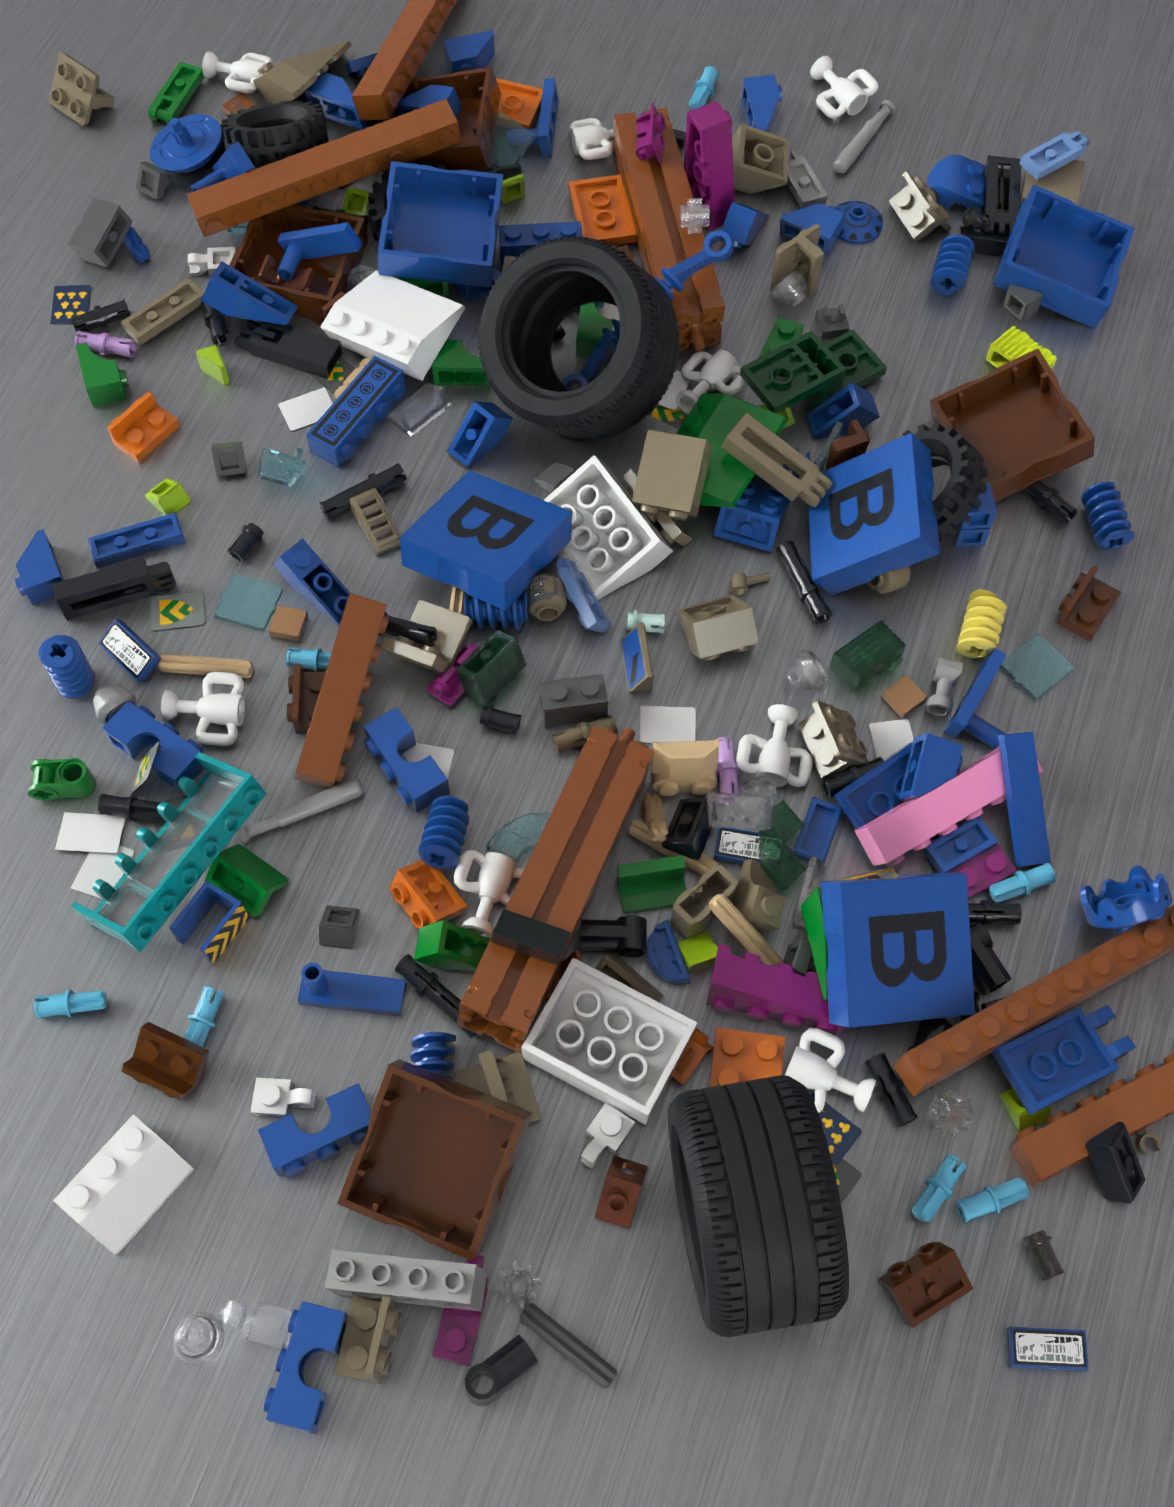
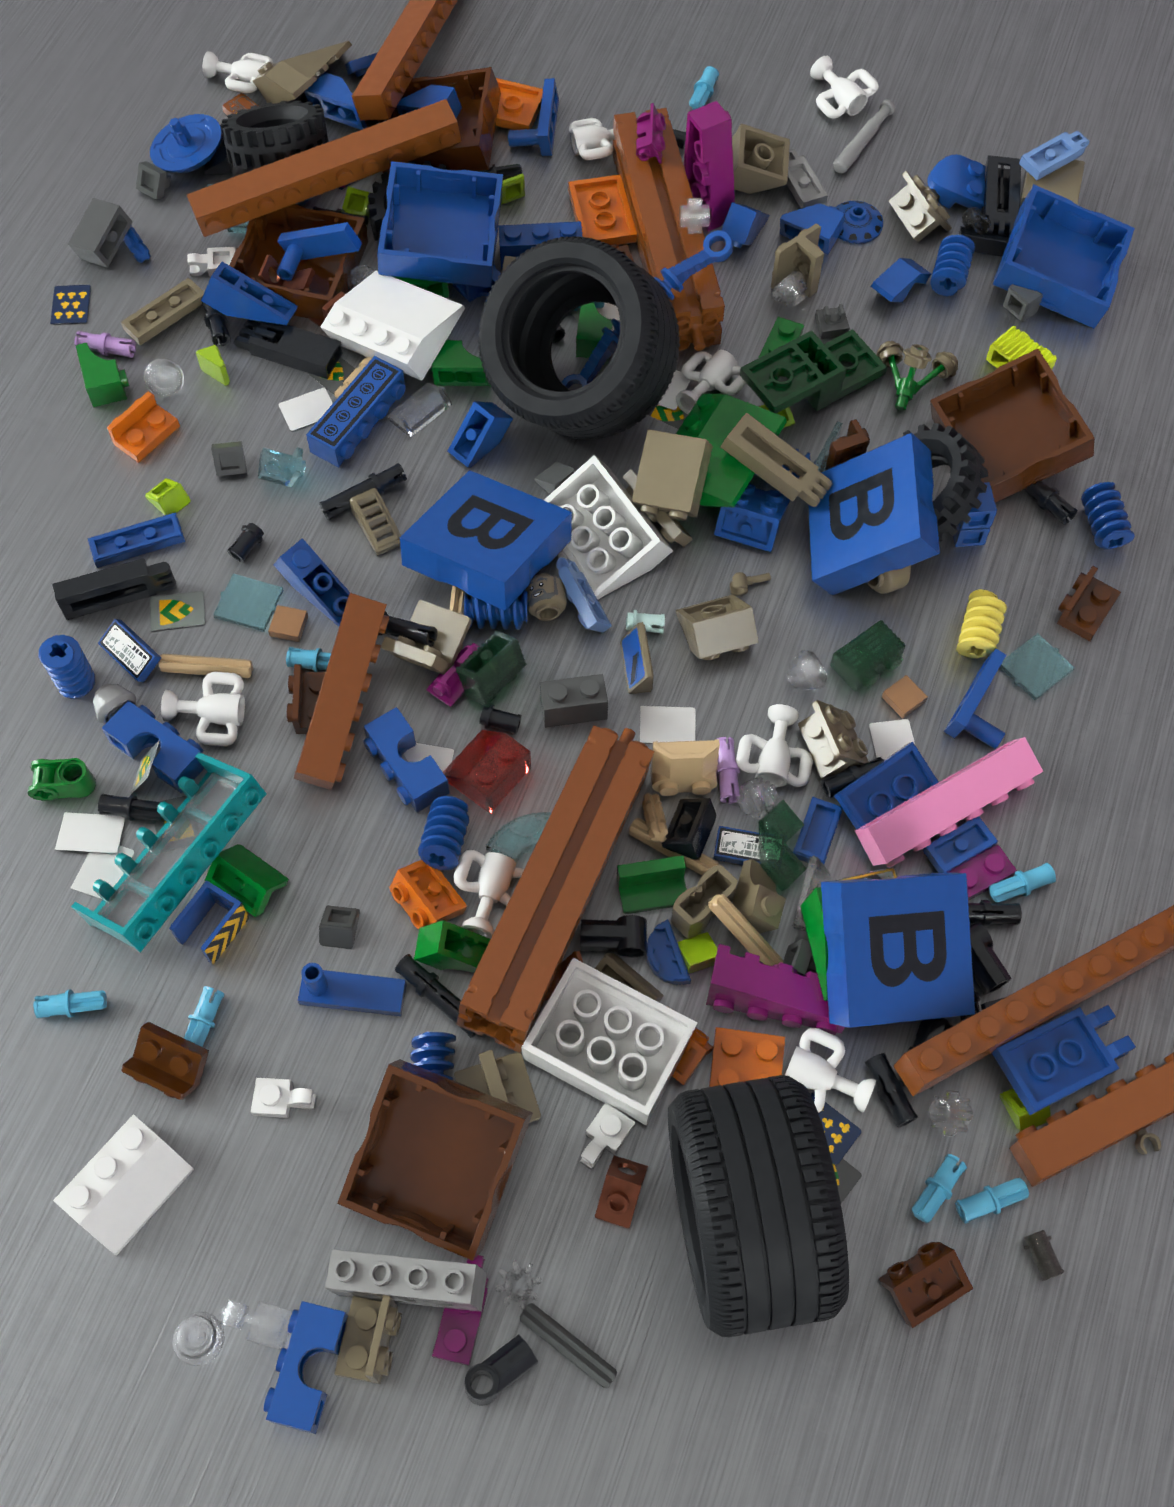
(38, 570): blue slope -> none
(77, 90): dark tan bracket -> none
(100, 316): black pin -> none
(164, 385): none -> clear cone
(176, 92): green plate -> none
(231, 164): blue piece -> none
(293, 1149): blue arch -> none
(310, 806): light grey piece -> none
(469, 51): blue slope -> none
(489, 768): none -> clear red slope
(509, 141): clear light blue piece -> none
(530, 936): black slope -> none
(579, 735): dark tan pin -> none
(739, 810): clear plate -> none
(761, 101): blue slope -> none
(809, 591): black pin -> none
(846, 405): blue slope -> none
(899, 279): none -> blue slope
(917, 356): none -> plant
(930, 765): blue slope -> none
(945, 676): light grey leg -> none
(1024, 799): blue tile -> none
(1047, 1349): tile -> none
(1116, 1164): black slope -> none
(1127, 902): blue plate -> none

